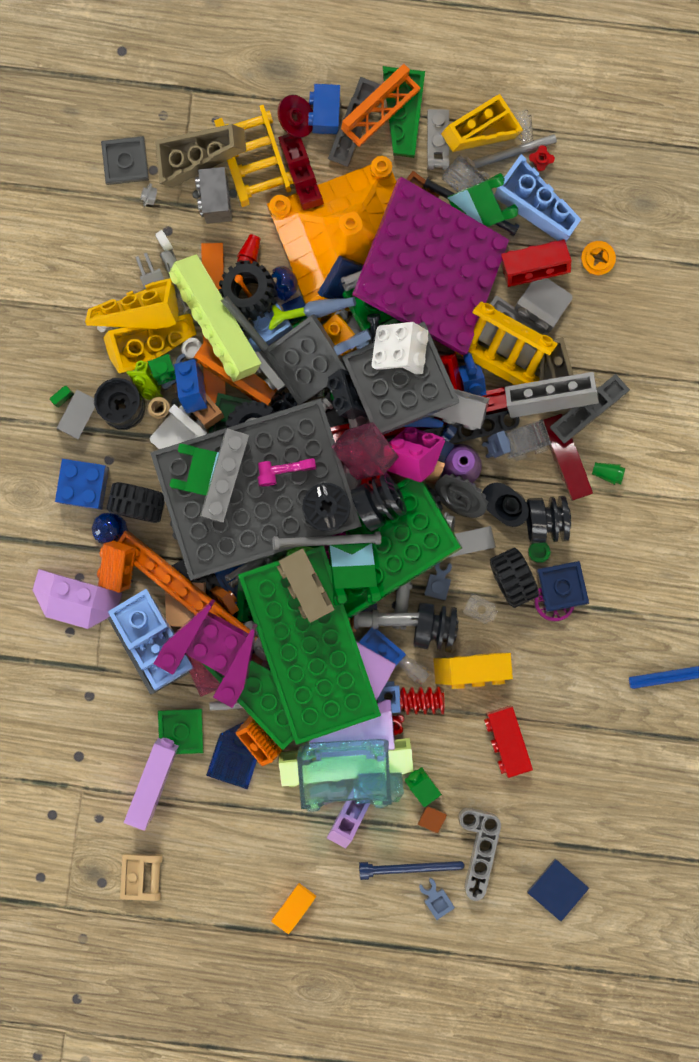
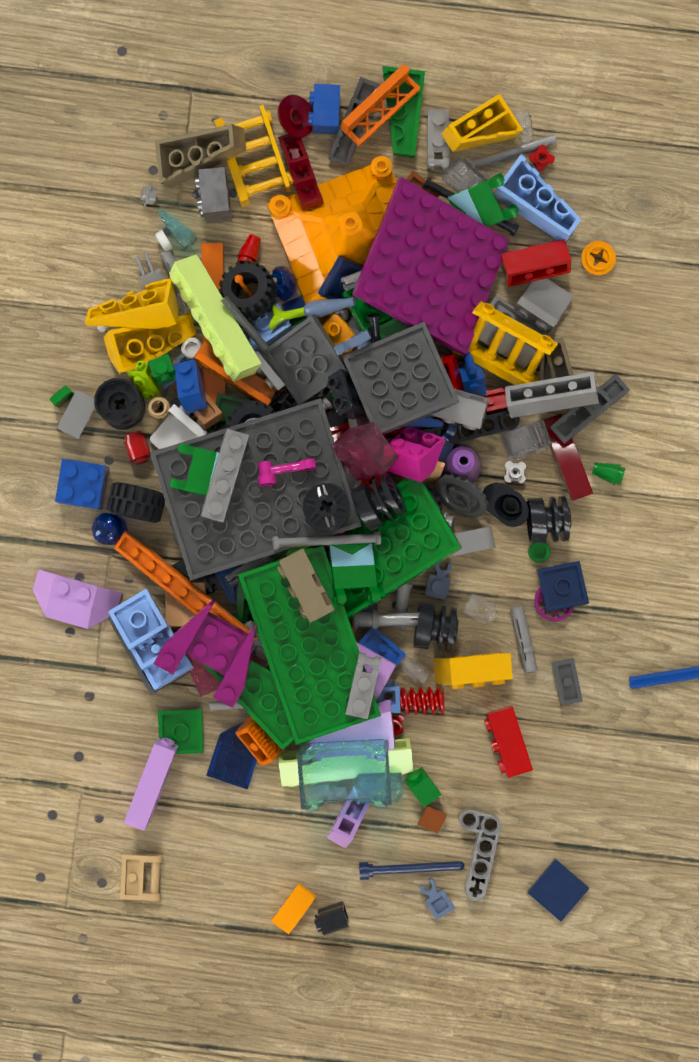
(116, 566): orange brick -> none
(125, 160): dark grey tile -> none
(137, 447): none -> red brick
(183, 234): none -> clear light blue slope
(225, 598): dark orange plate -> none
(331, 918): none -> black brick
(363, 686): none -> light grey plate
(400, 347): white bracket -> none
(497, 445): sand blue plate -> none
(510, 476): none -> white plate
(514, 577): black tyre -> none
(523, 638): none -> light grey pin
(567, 681): none -> dark grey plate

